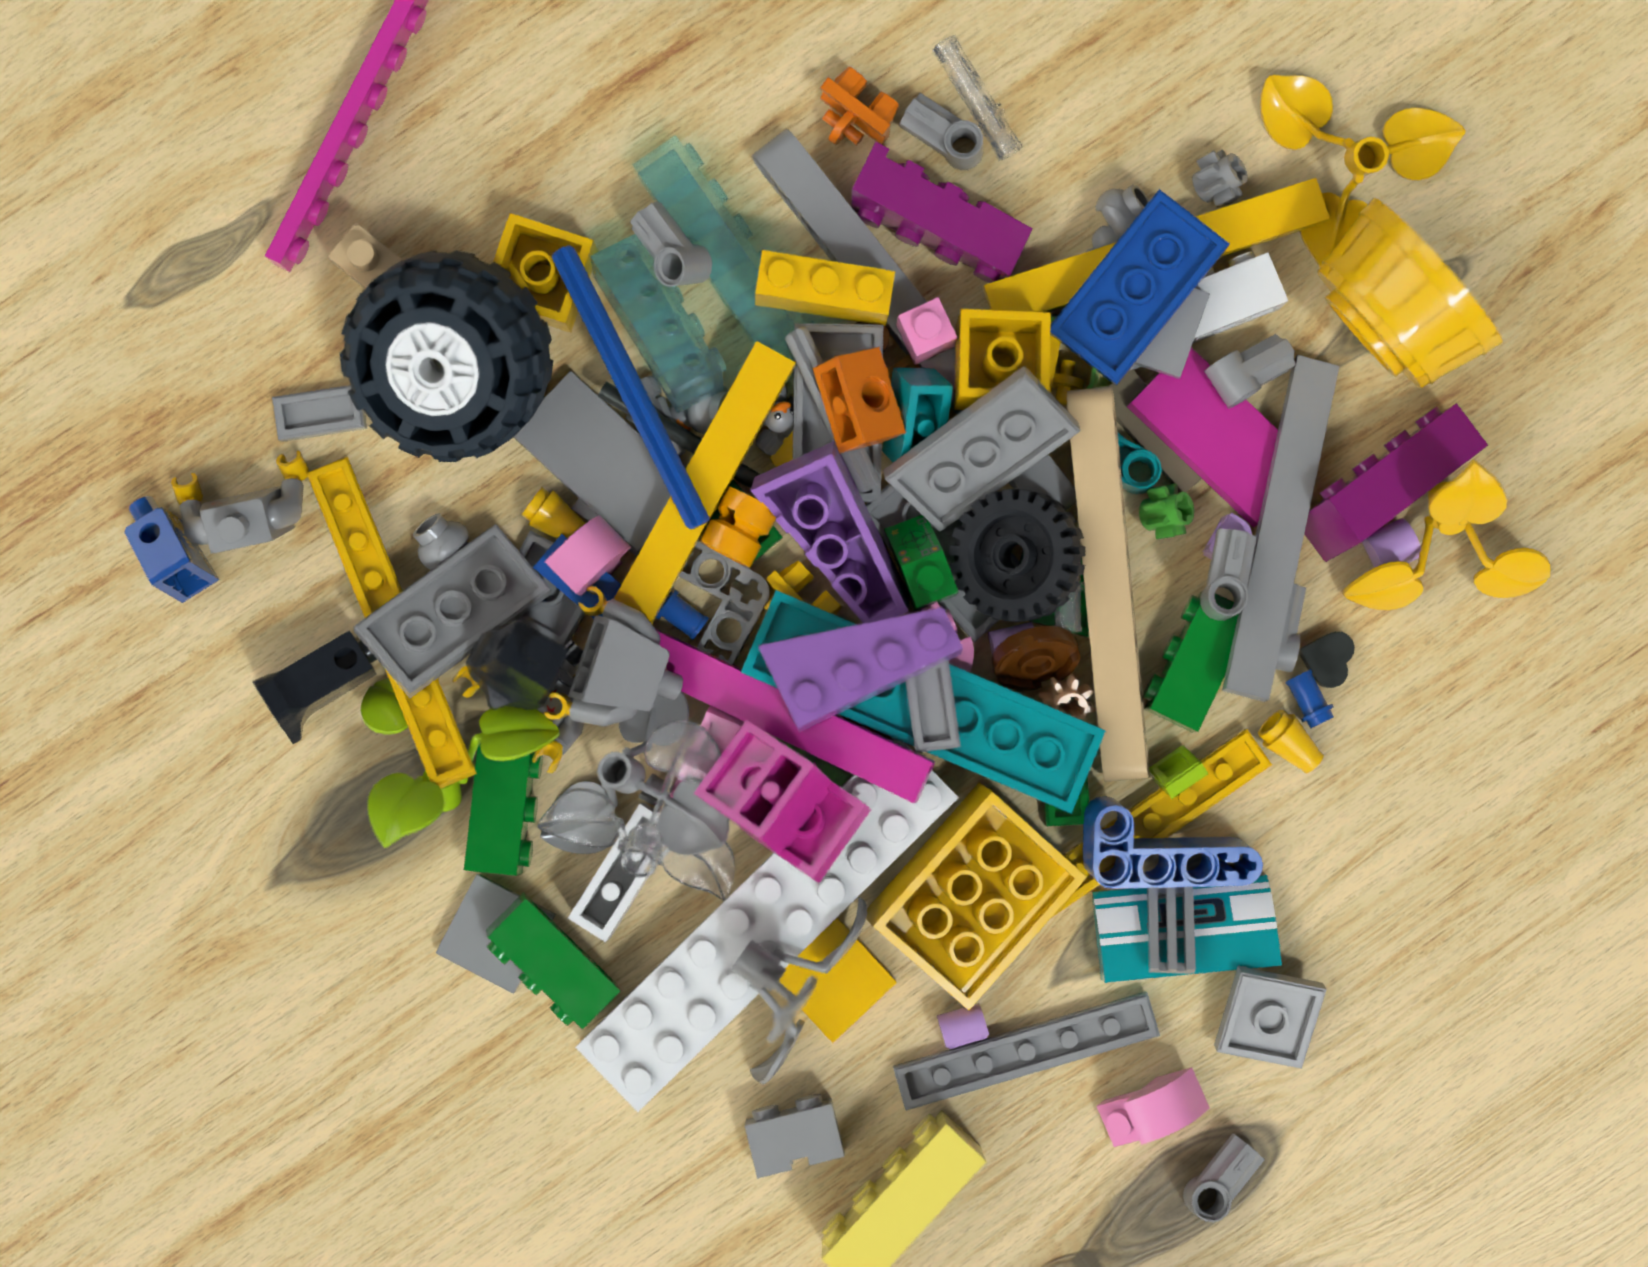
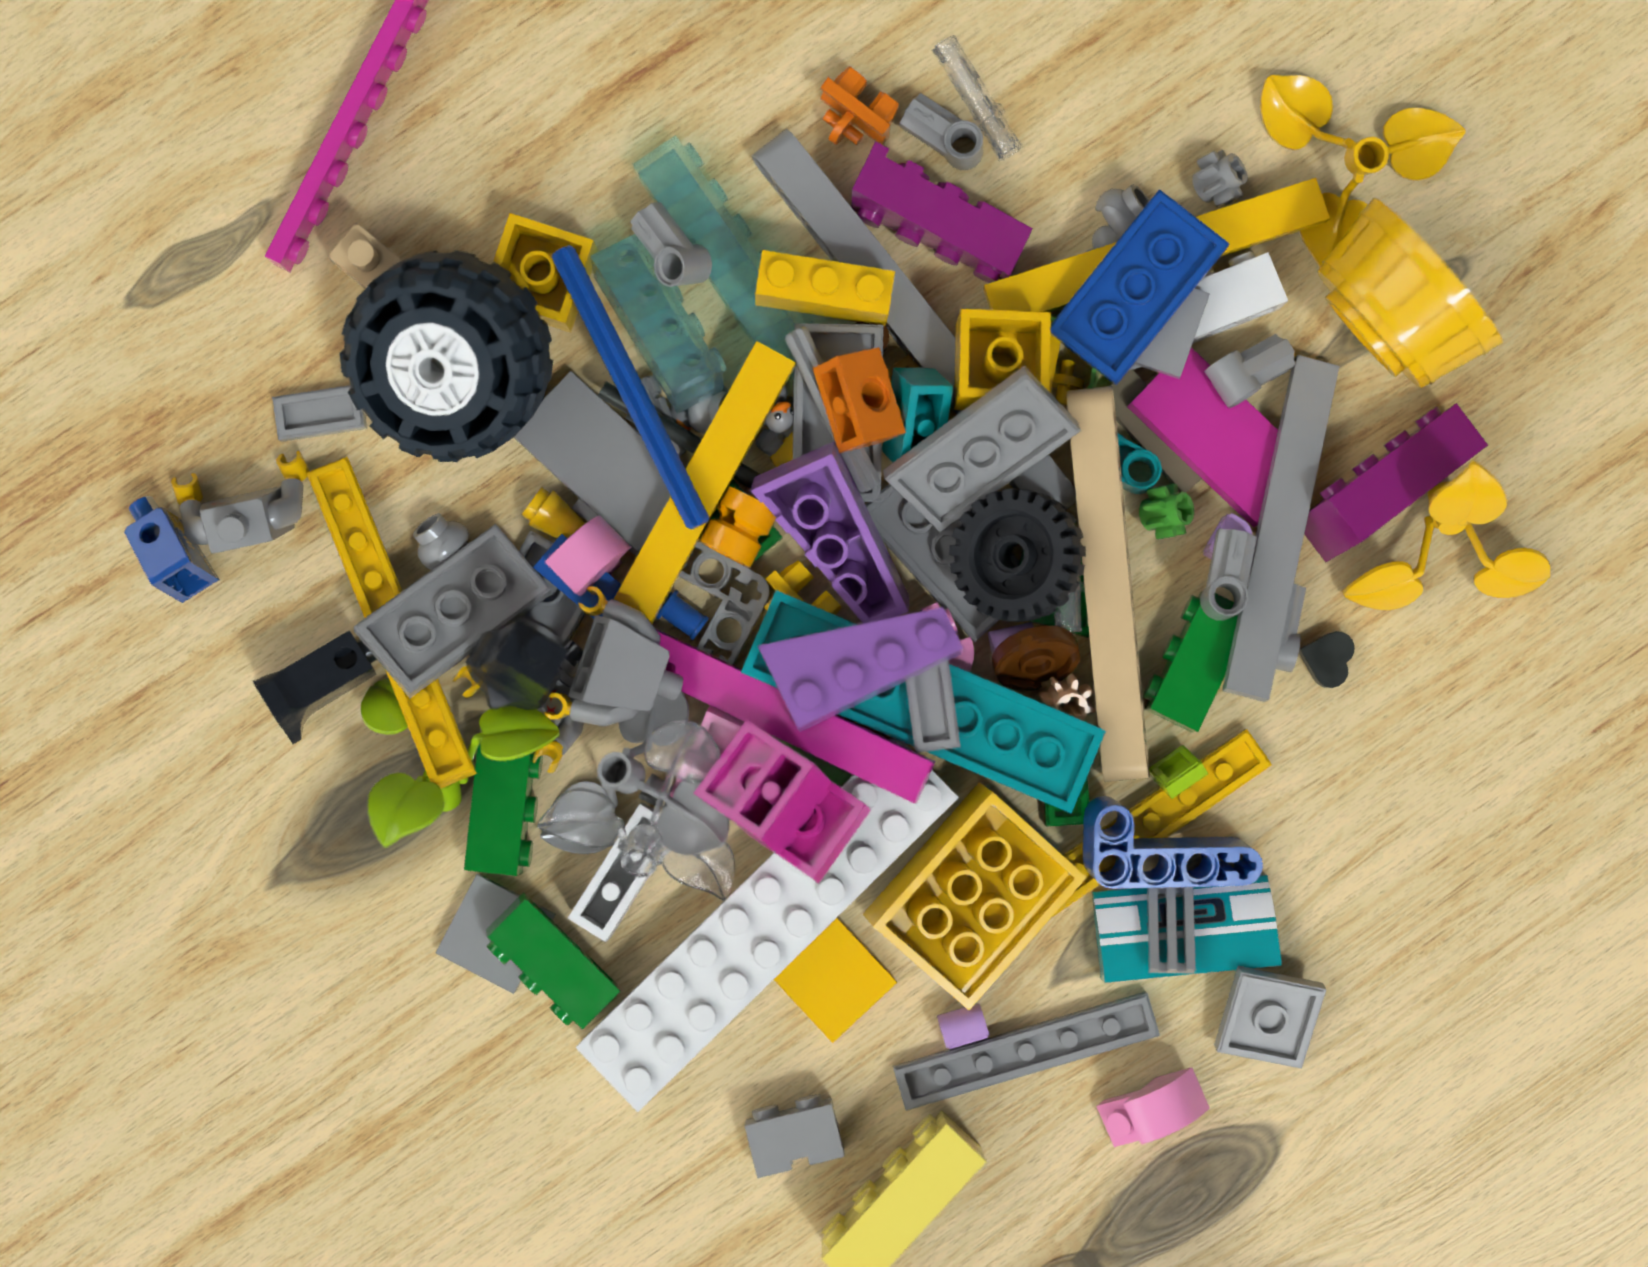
(764, 972): light grey plant -> none
(921, 562): green slope -> none
(926, 331): bright pink brick -> none
(1226, 1174): light grey piece -> none
(1289, 740): yellow cone -> none
(1310, 699): blue pin -> none
(1392, 544): lavender brick -> none

